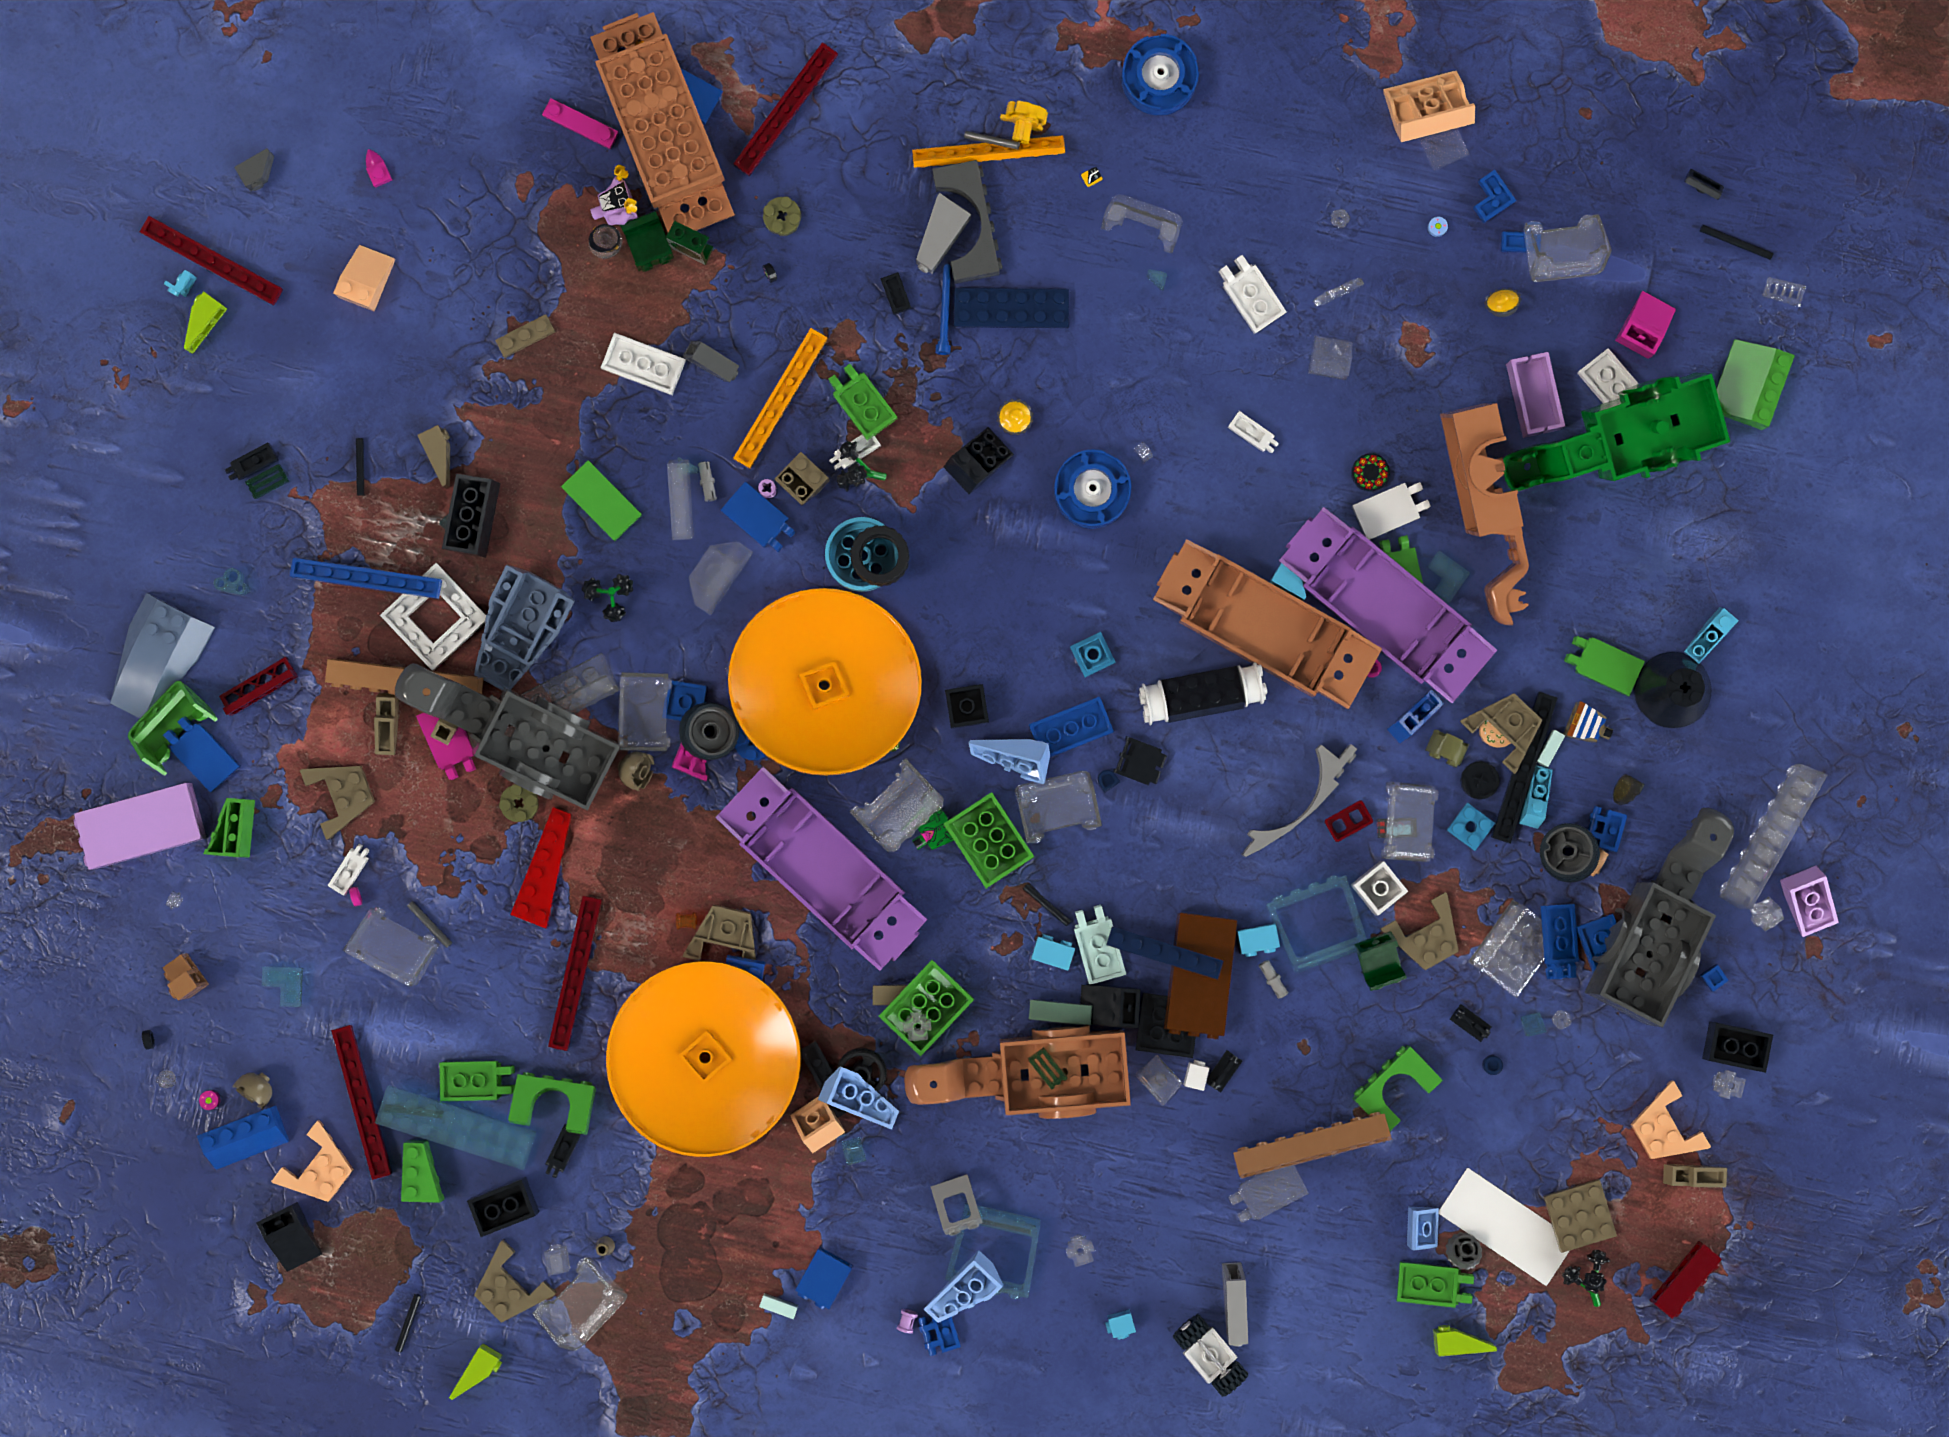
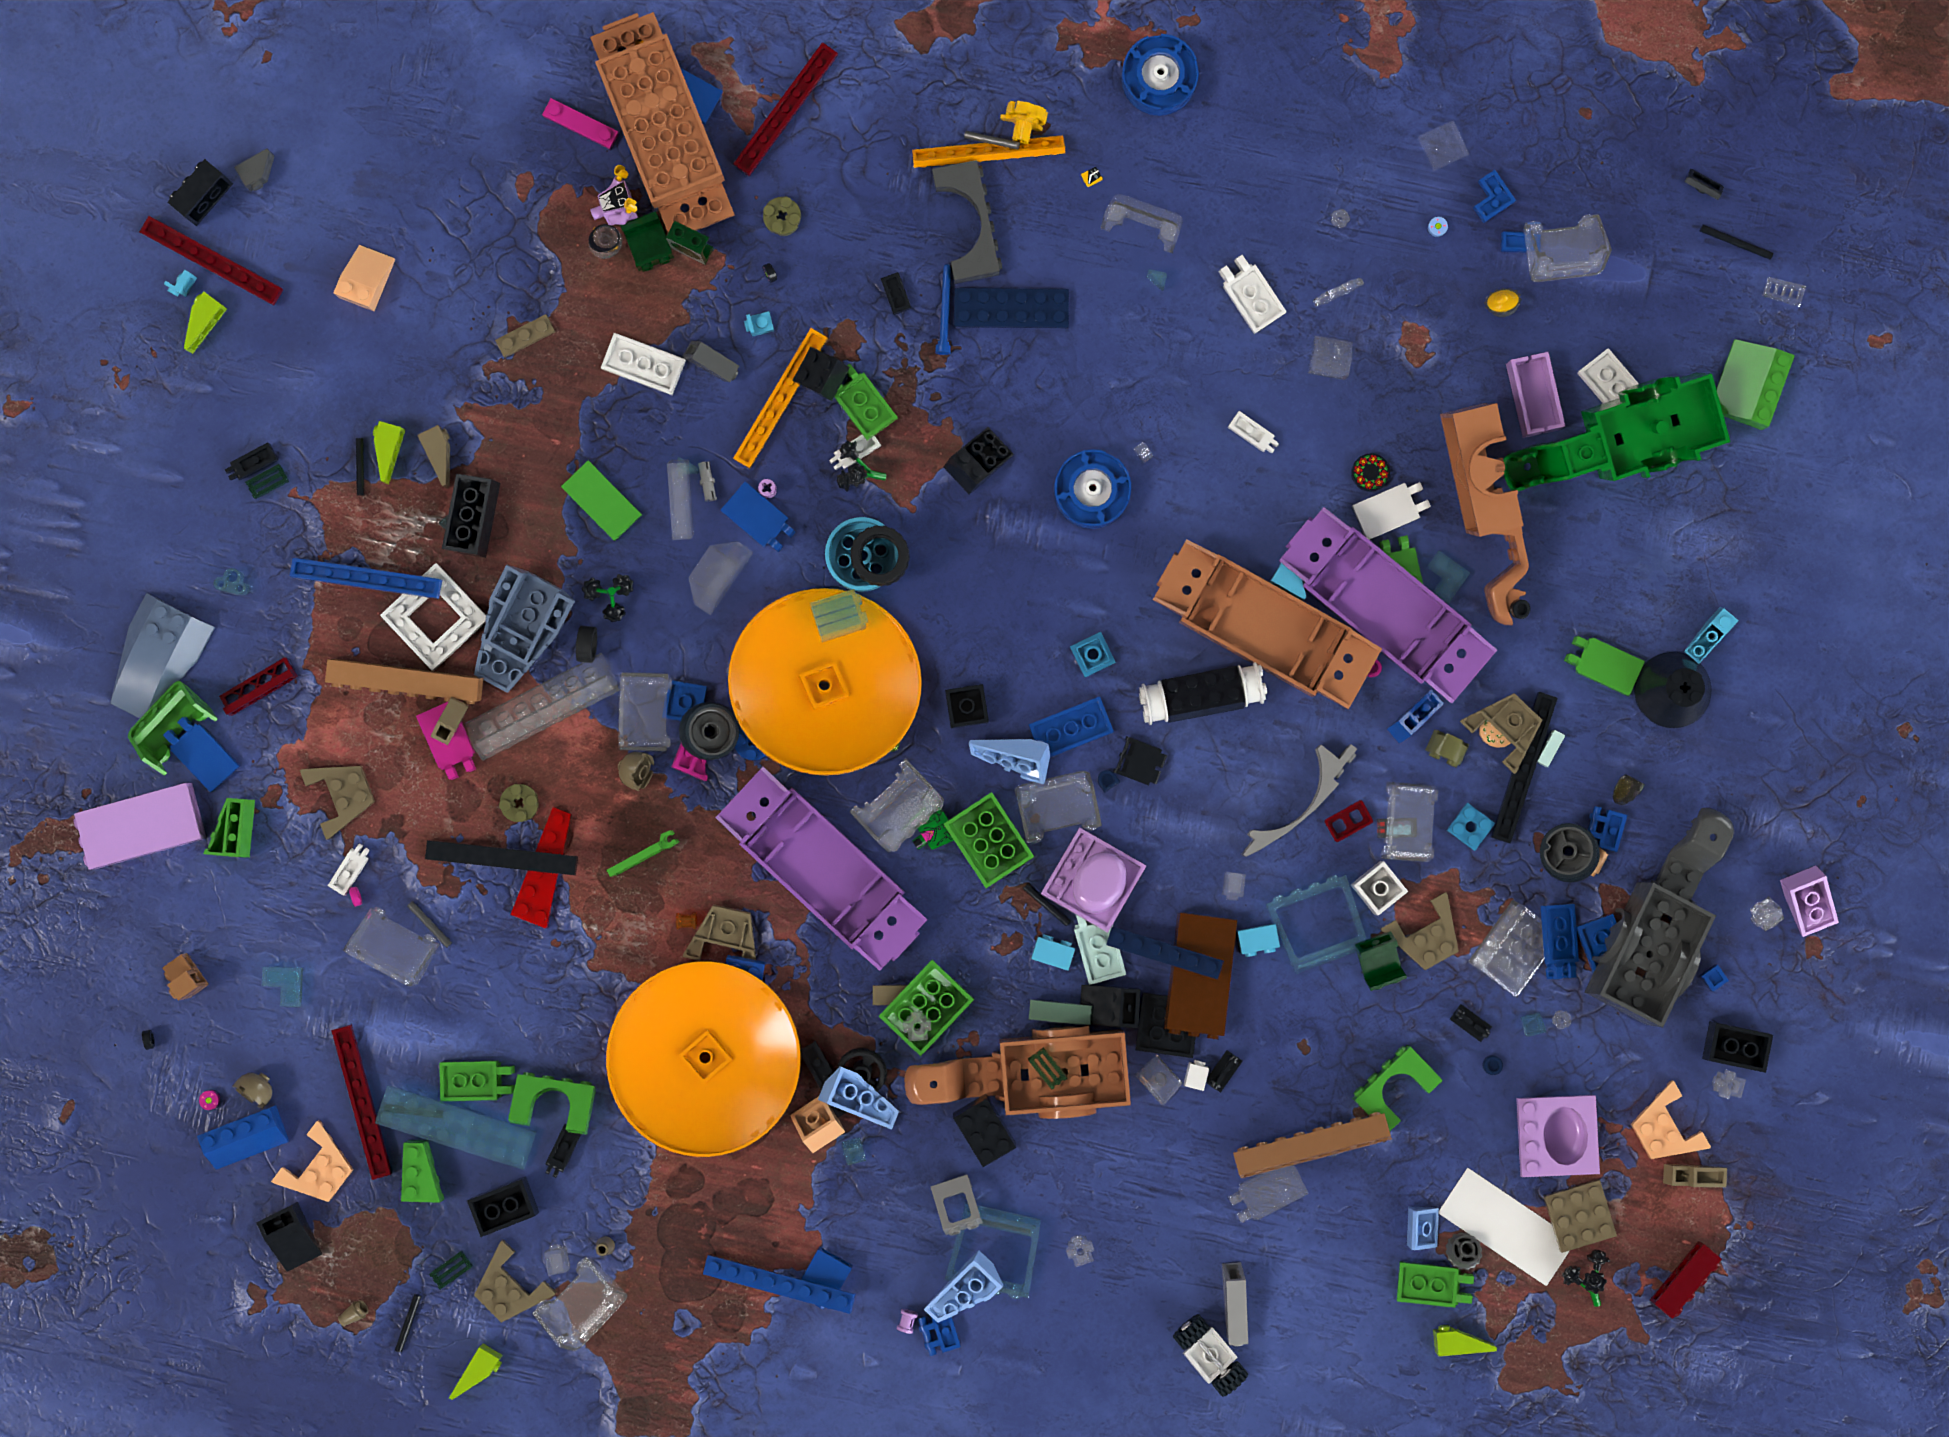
(166, 1079): clear plate -> none
(174, 900): clear plate -> none
(200, 192): none -> black brick
(353, 1313): none -> dark tan cone
(377, 169): dark pink plate -> none
(386, 724): dark tan slope -> none
(387, 446): none -> lime slope
(438, 1279): none -> clear green tile
(501, 857): none -> black tile
(536, 744): dark grey piece -> none
(575, 973): dark red plate -> none
(586, 644): none -> black tyre
(644, 854): none -> bright green tile
(759, 324): none -> medium azure bracket
(778, 1306): light aqua piece -> none
(779, 1284): none -> blue plate
(802, 479): dark tan slope -> none
(821, 373): none -> black brick
(838, 615): none -> clear light blue brick
(942, 231): light grey slope -> none
(984, 1130): none -> black brick
(1015, 417): yellow piece -> none
(1093, 880): none -> lavender piece
(1120, 1324): medium azure brick -> none
(1233, 885): none -> clear brick
(1273, 979): light grey pin -> none
(1429, 106): light nougat piece -> none
(1479, 780): black tile -> none
(1520, 609): none -> black tile
(1536, 800): medium azure slope -> none
(1558, 1136): none -> lavender piece
(1586, 724): torso -> none
(1646, 325): dark pink slope -> none
(1772, 836): clear slope -> none

